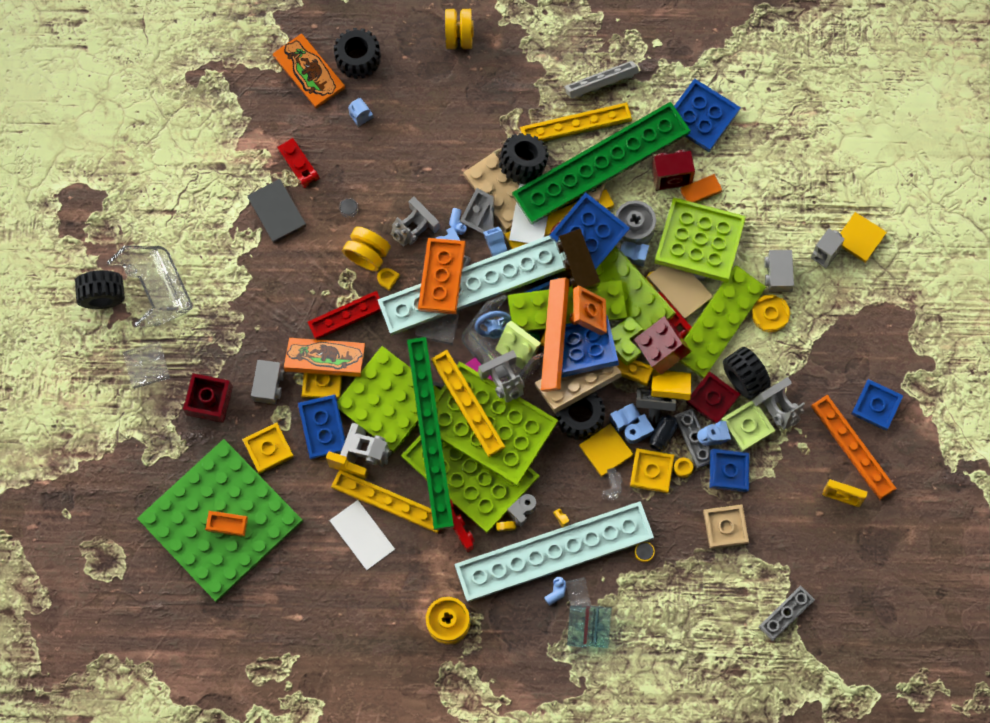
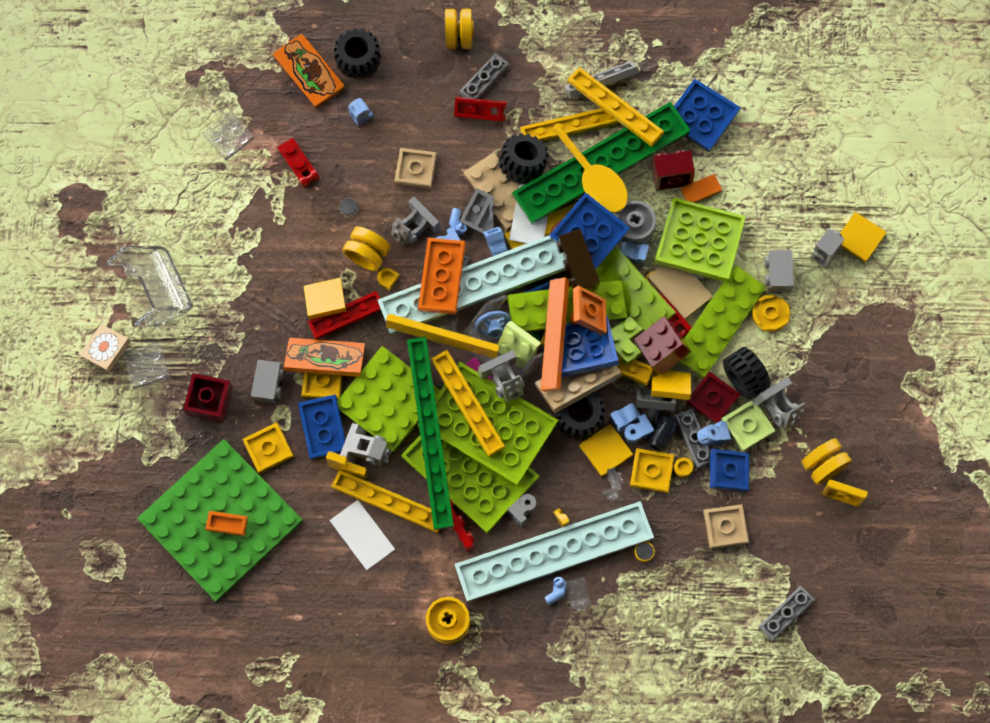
(99, 289): black tyre -> none
(105, 348): none -> tile
(228, 135): none -> clear plate
(276, 211): dark grey tile -> none
(324, 298): none -> yellow tile
(415, 168): none -> tan tile
(442, 336): none -> yellow tile
(479, 109): none -> red plate
(492, 70): none -> light grey tile
(506, 526): yellow tile -> none
(589, 626): clear light blue slope -> none
(598, 180): none -> yellow piece
(615, 106): none -> yellow tile
(825, 461): none -> yellow wheel
(853, 447): orange tile -> none
(877, 405): blue plate -> none

